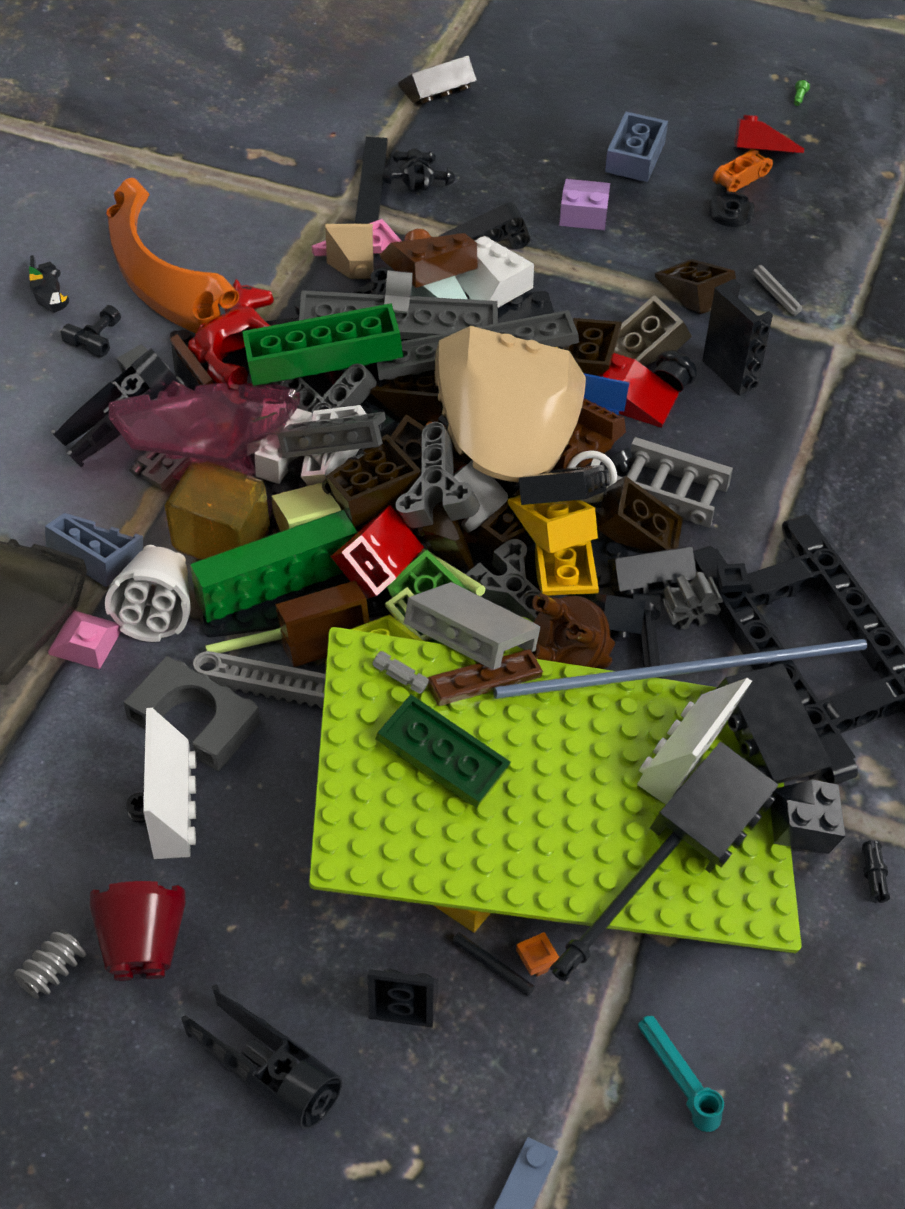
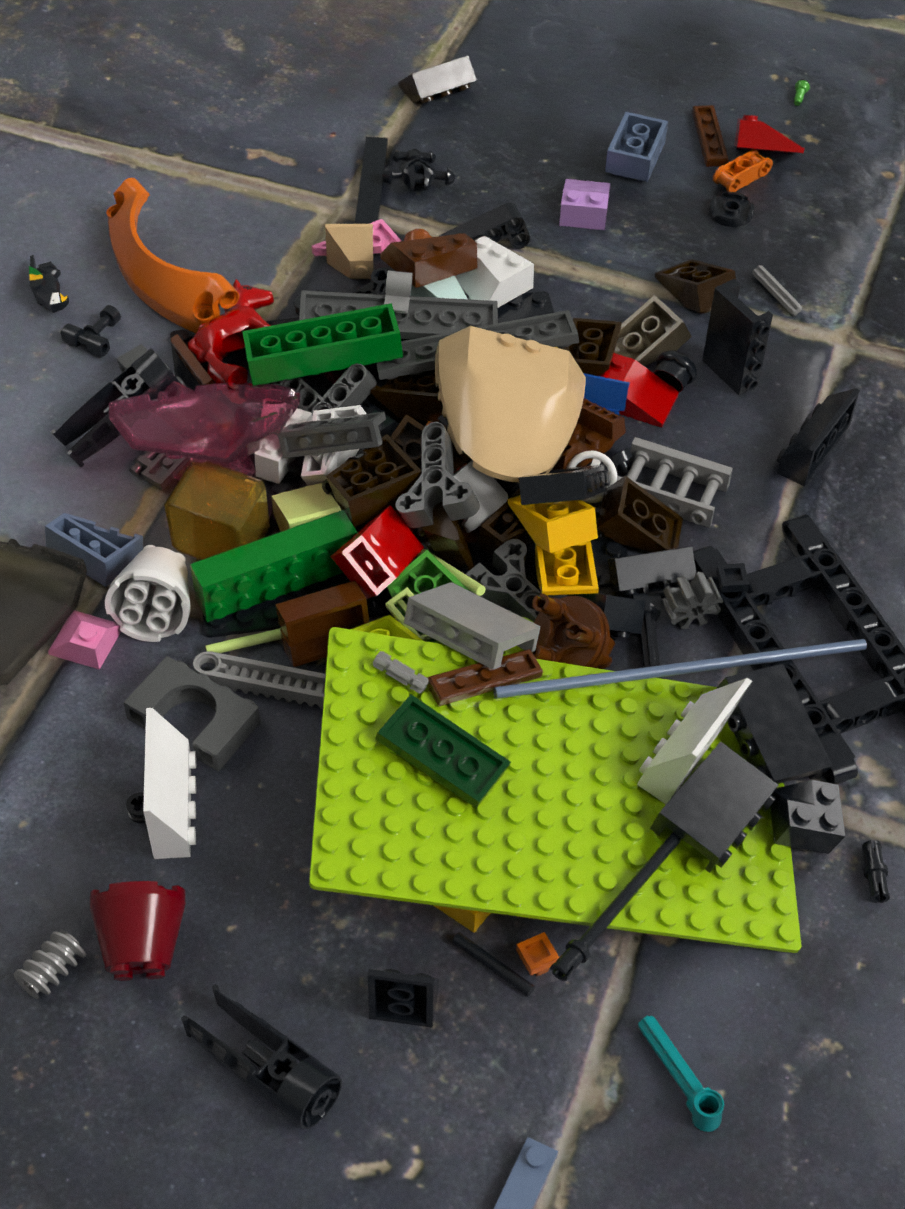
(709, 135): none -> reddish brown tile
(817, 436): none -> black slope

